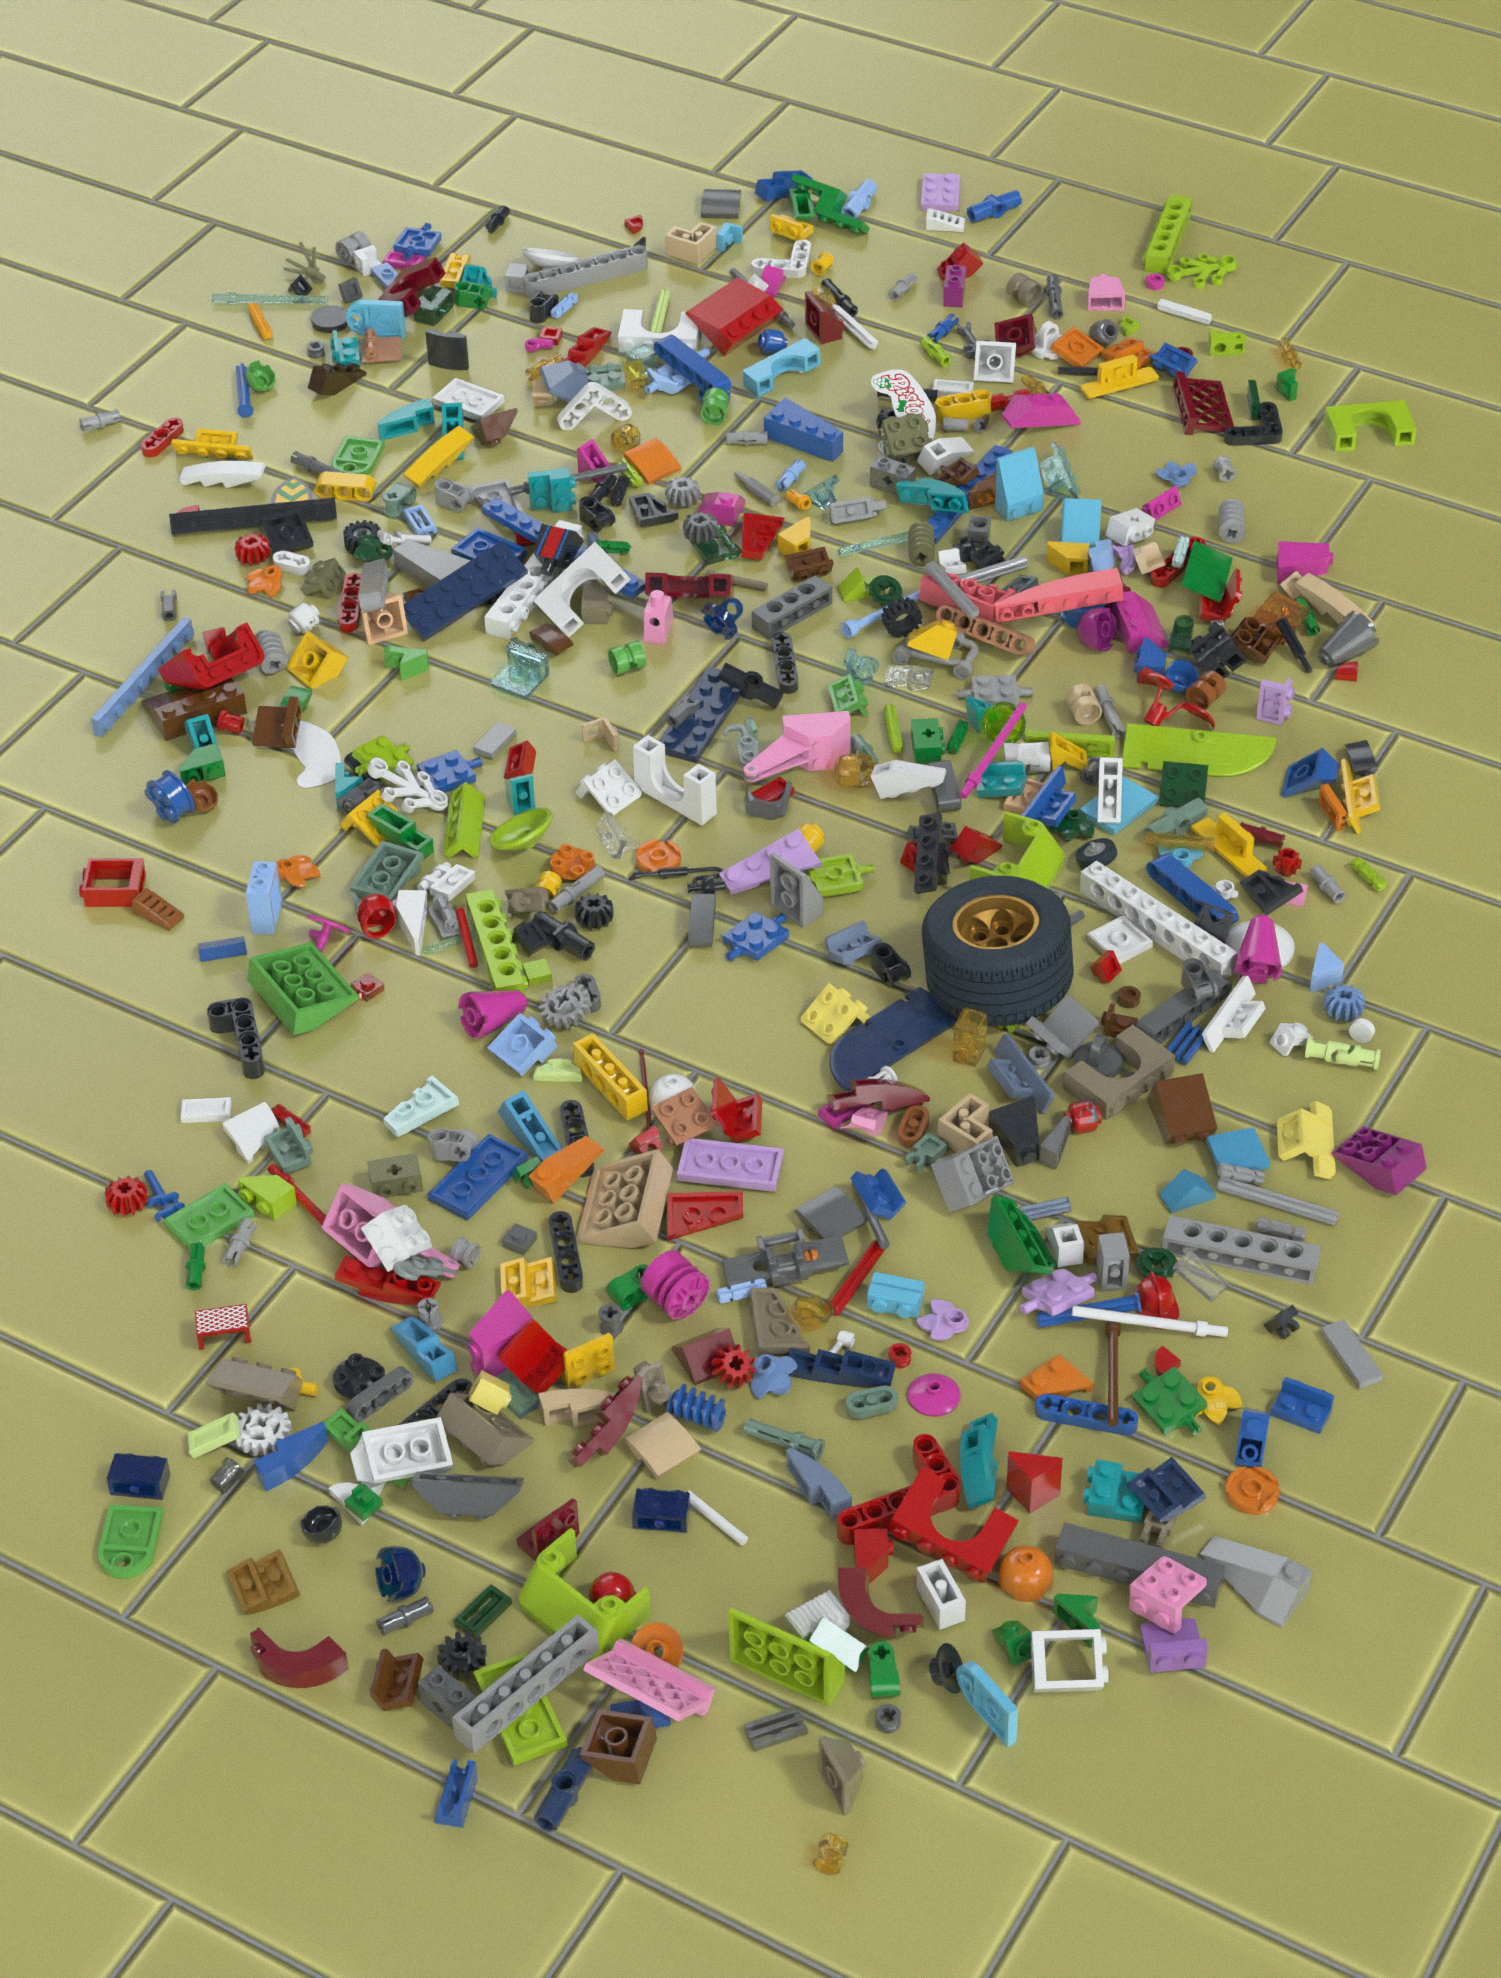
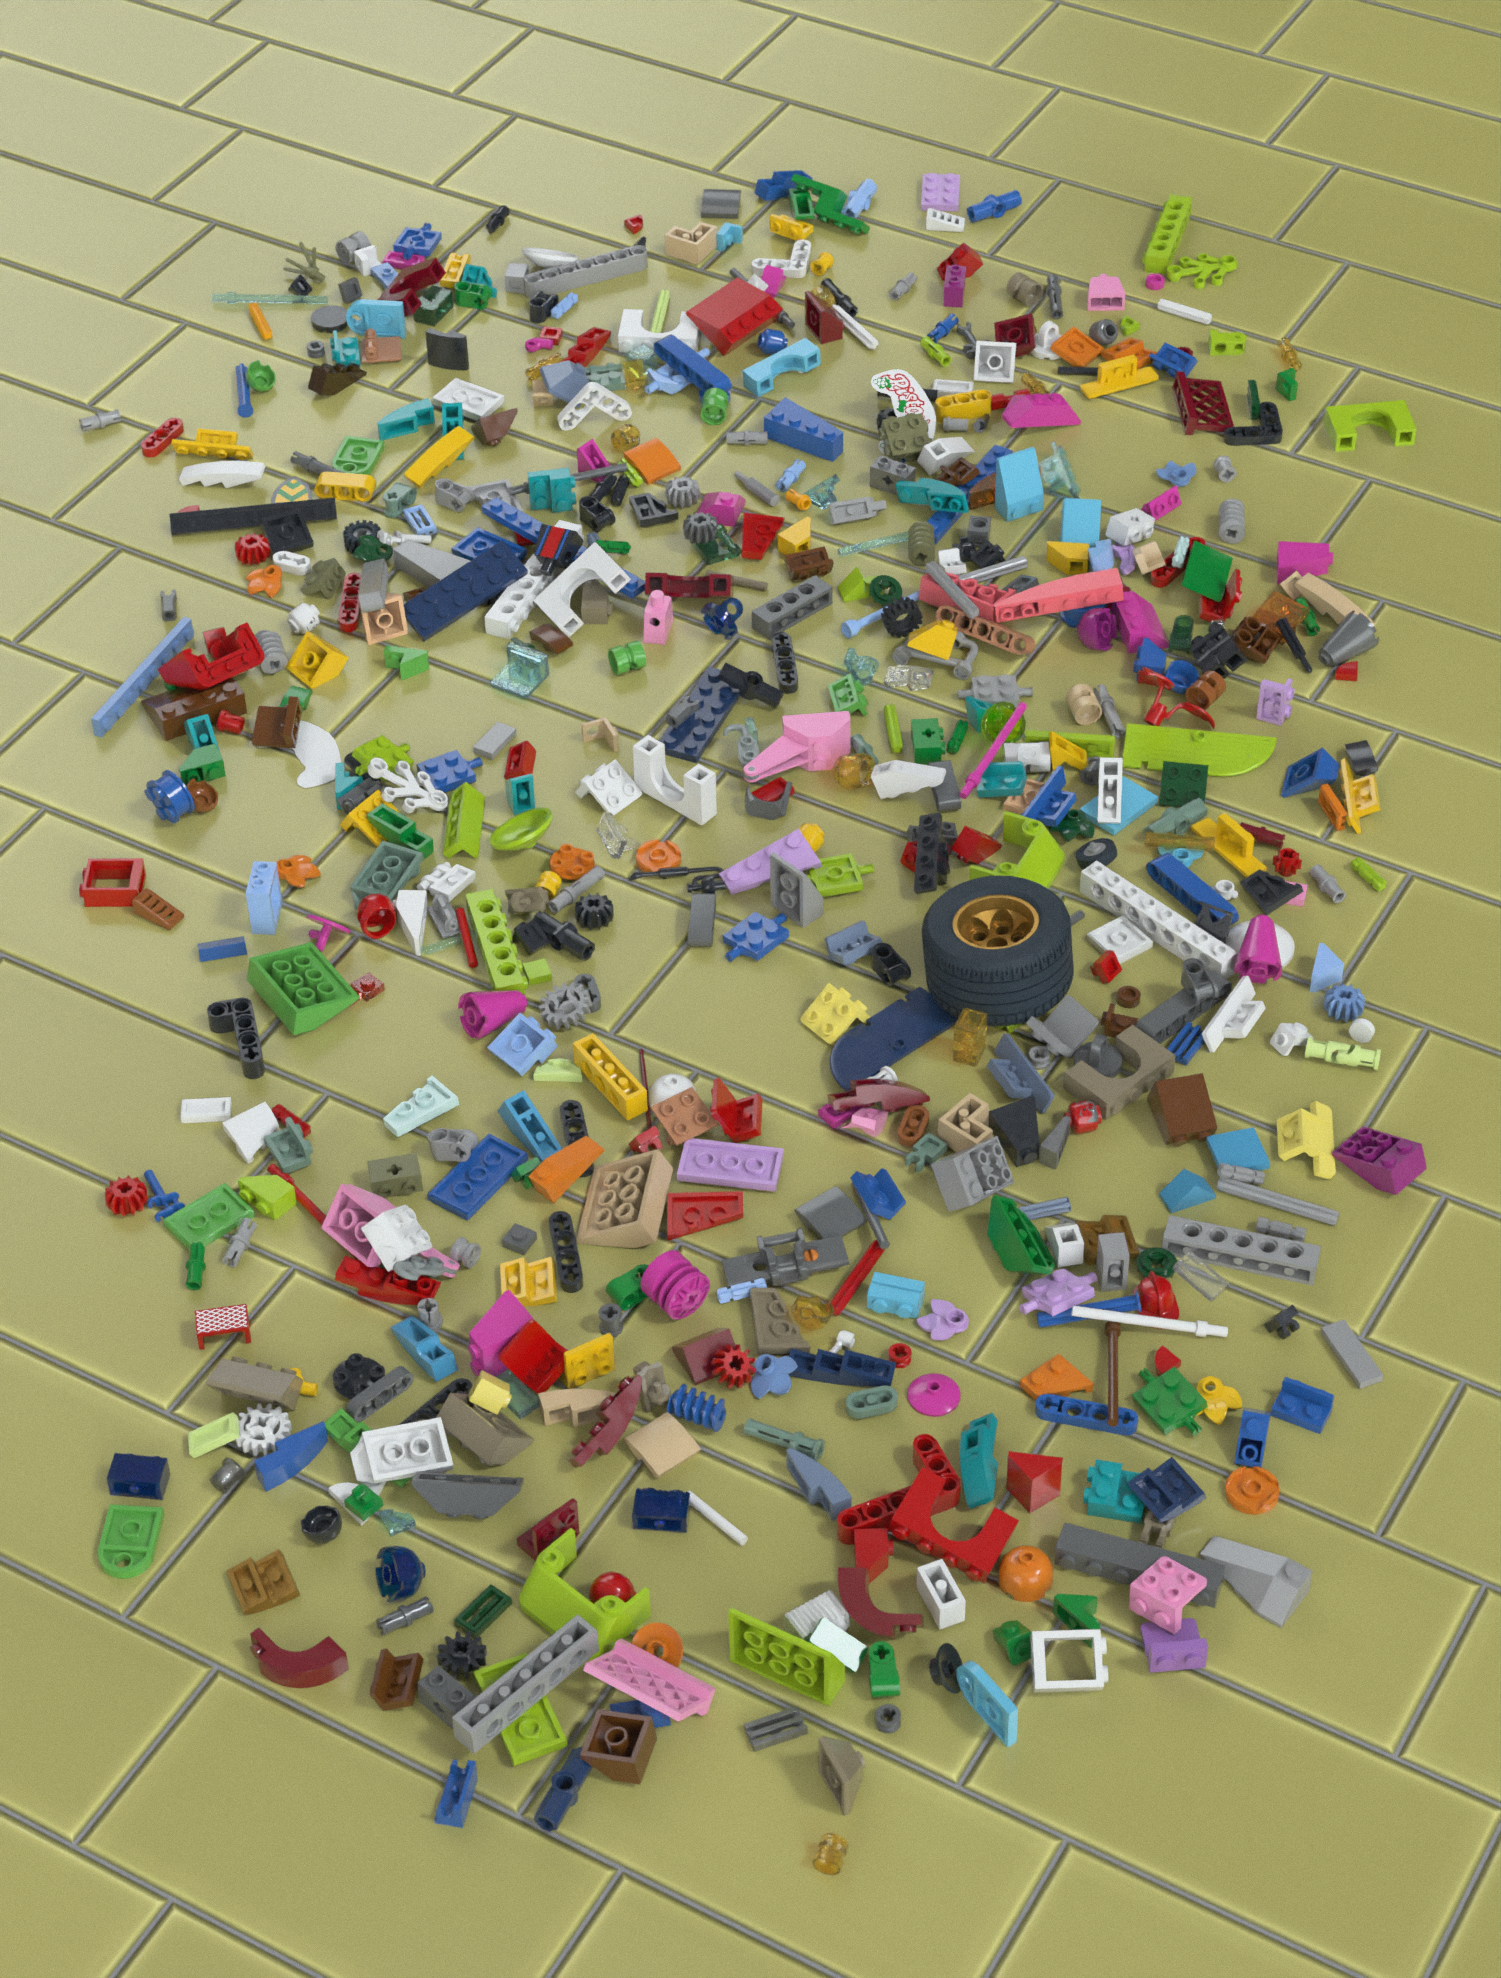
(396, 1521): none -> clear light blue tile

